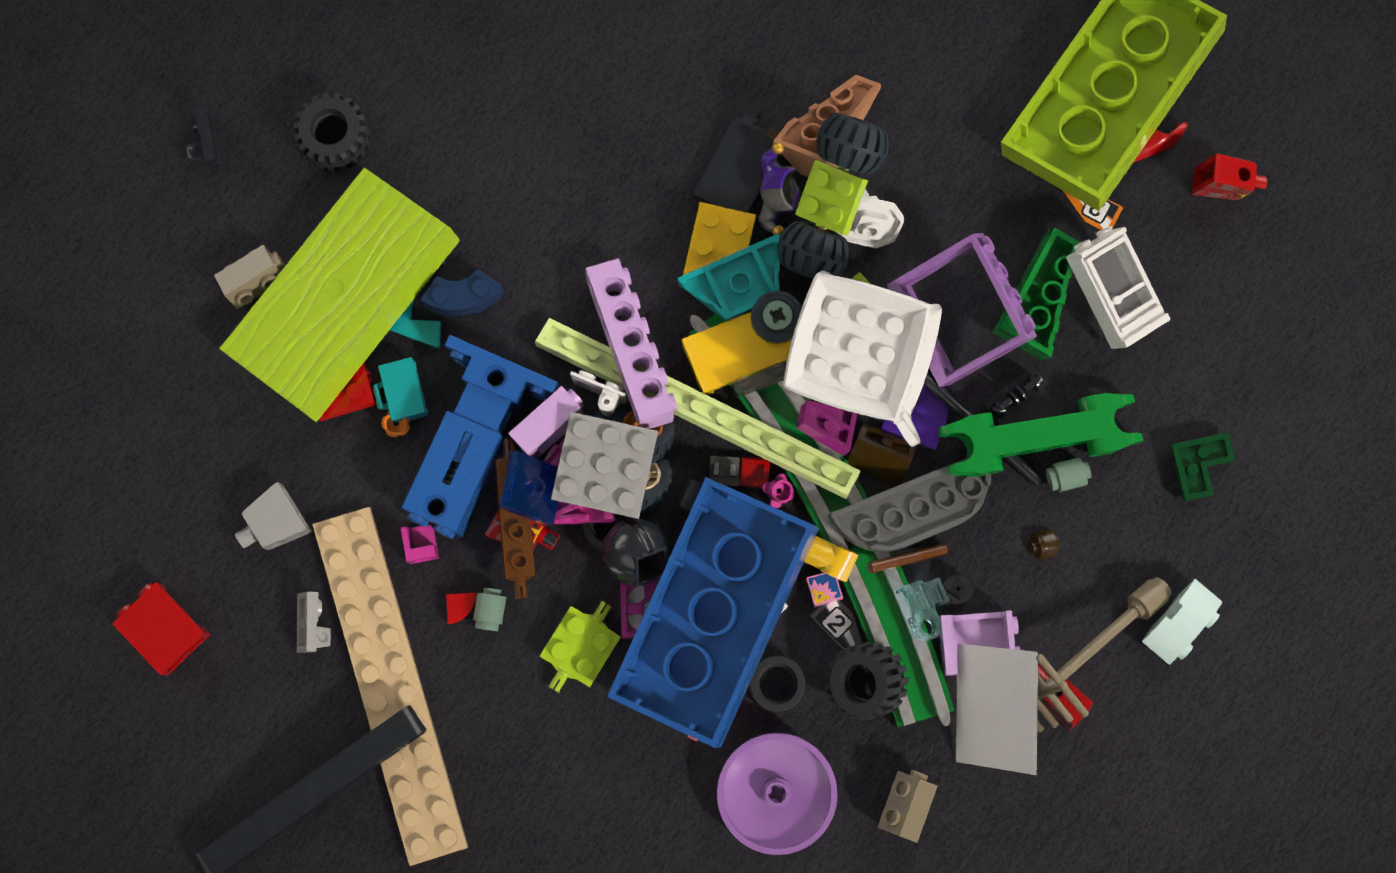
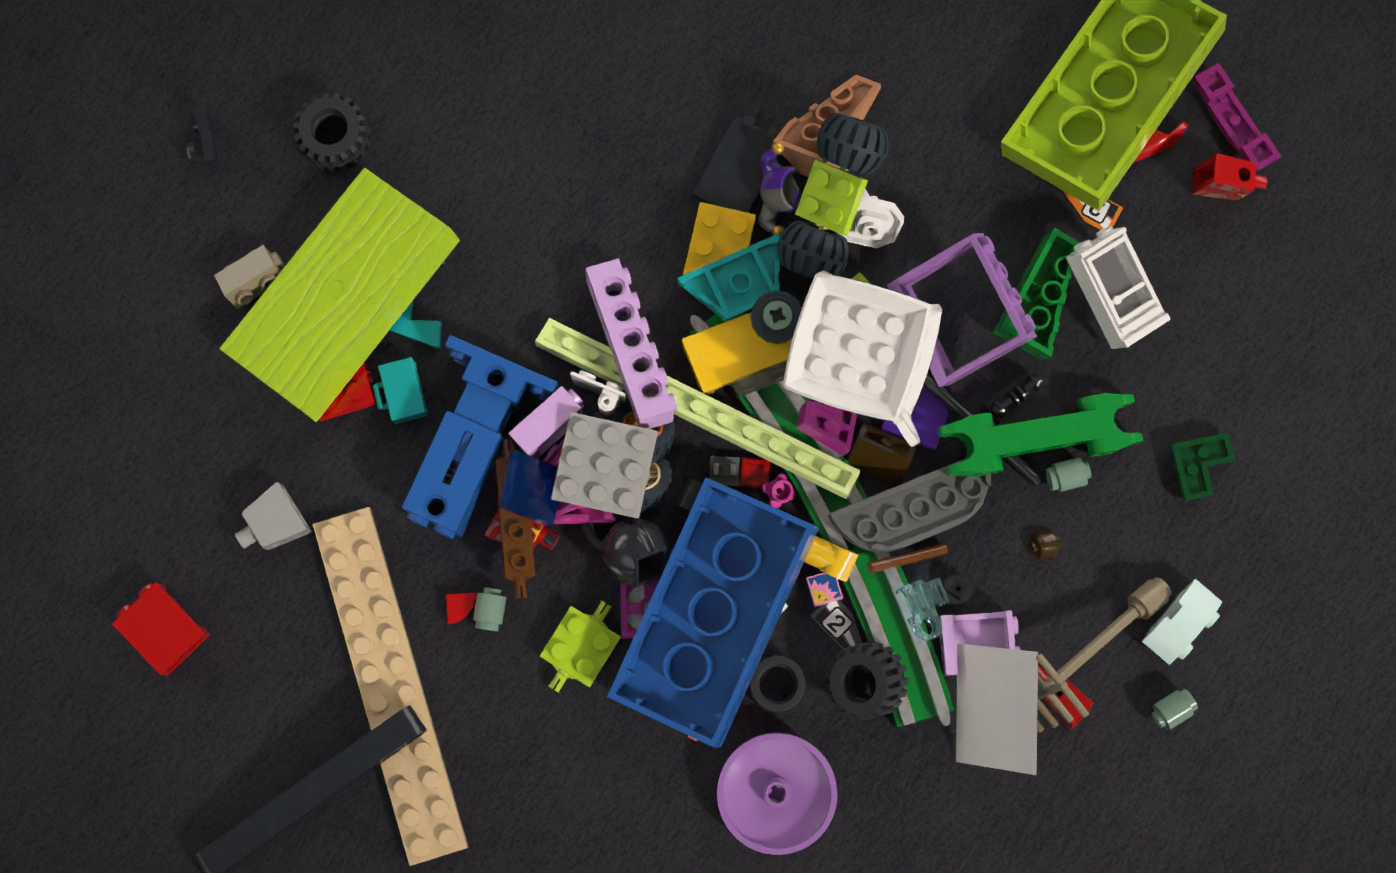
(308, 633): light grey hinge -> none
(391, 429): orange plate -> none
(419, 544): dark pink panel -> none
(462, 296): dark blue brick -> none
(907, 805): dark tan brick -> none
(1174, 709): none -> sand green brick
(1233, 119): none -> magenta slope

